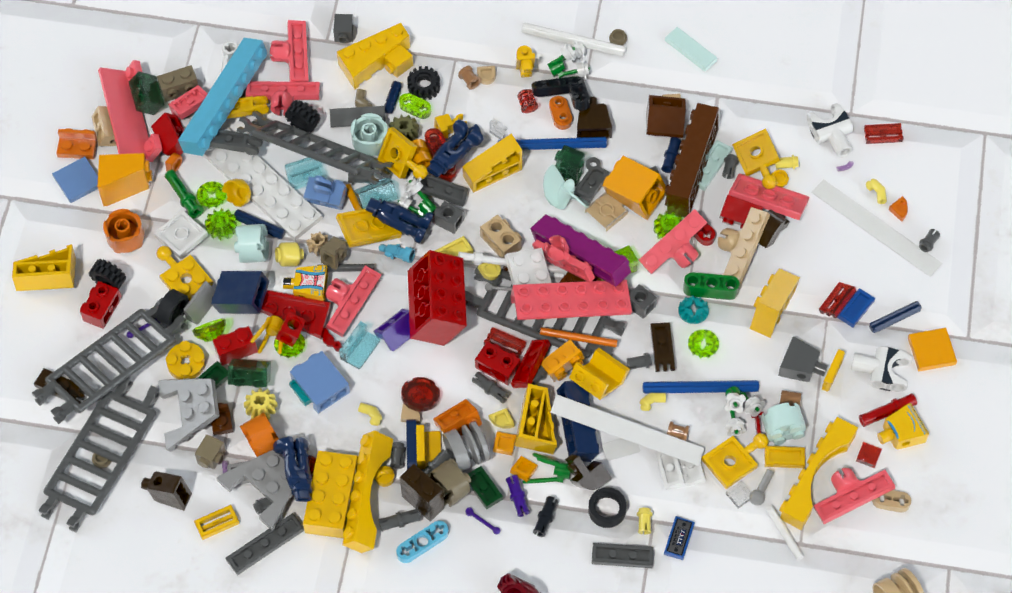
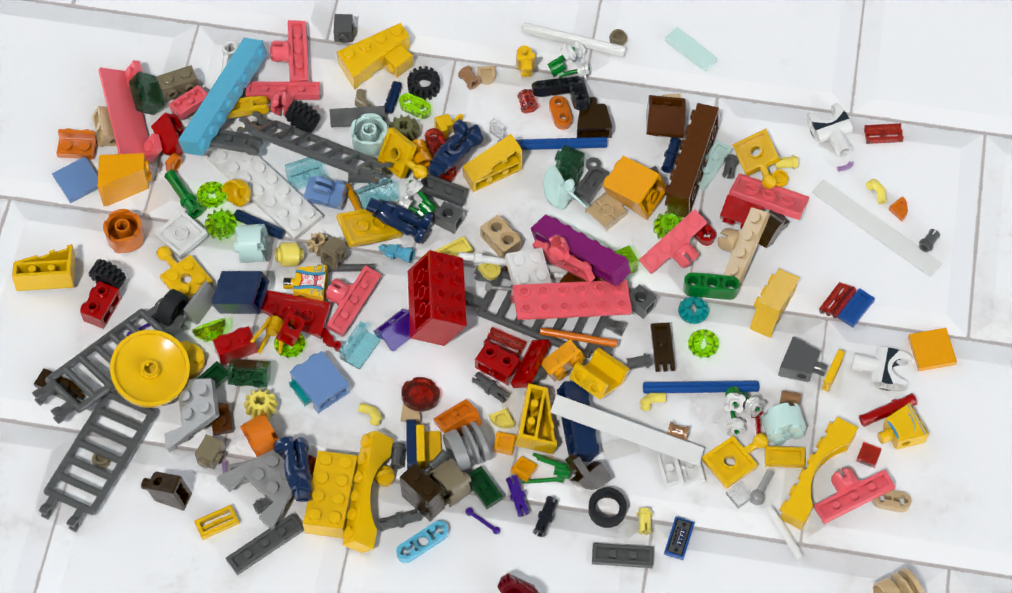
(149, 368): none -> yellow dish
(895, 317): dark blue axle -> none

